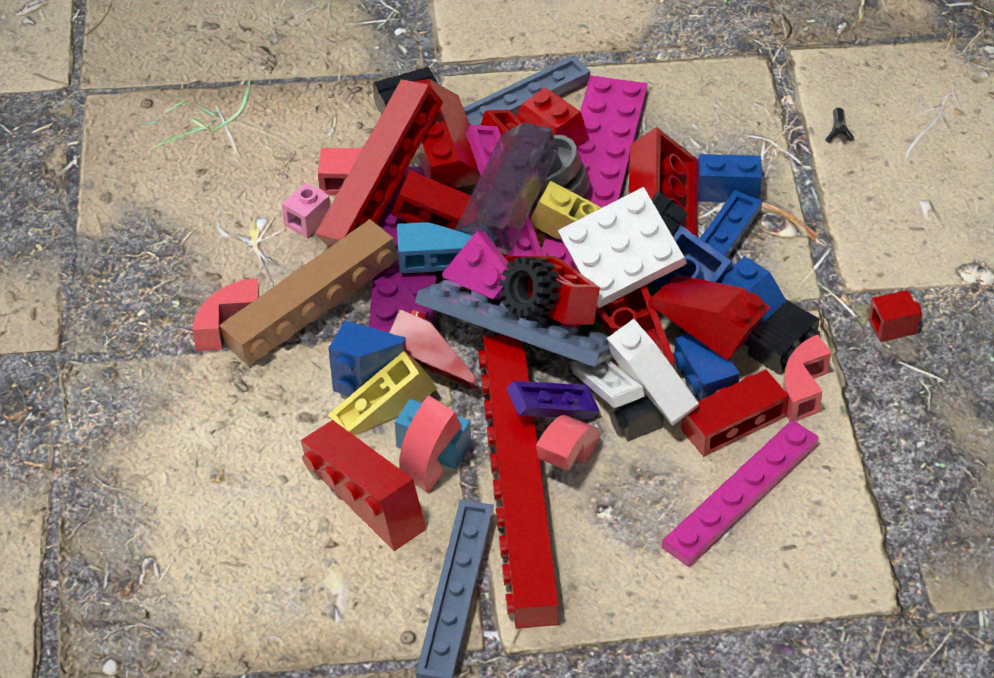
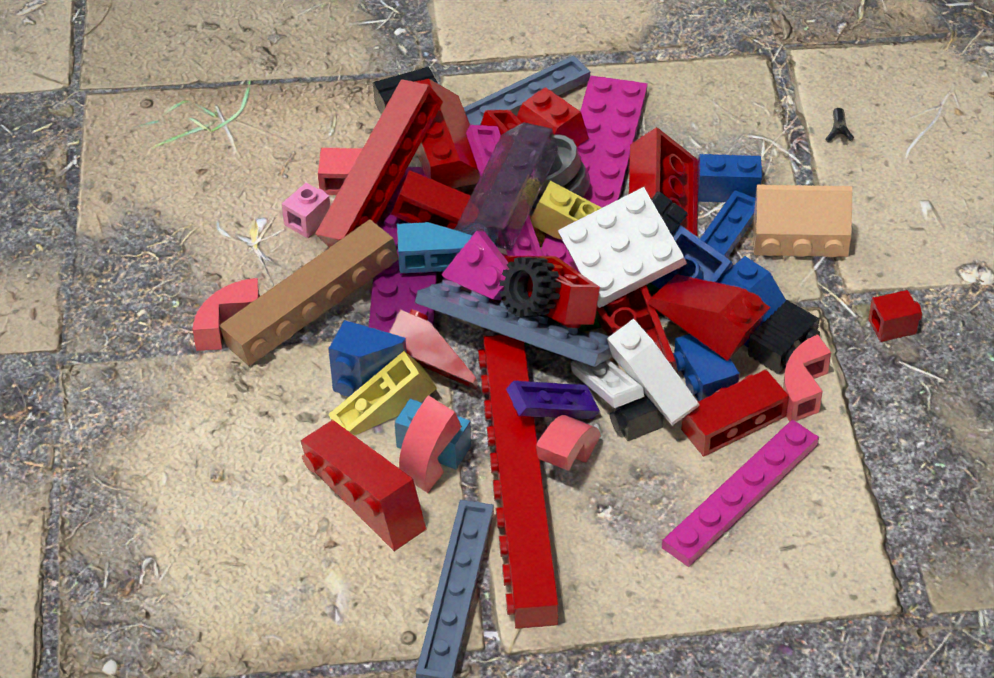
(802, 220): none -> light nougat slope

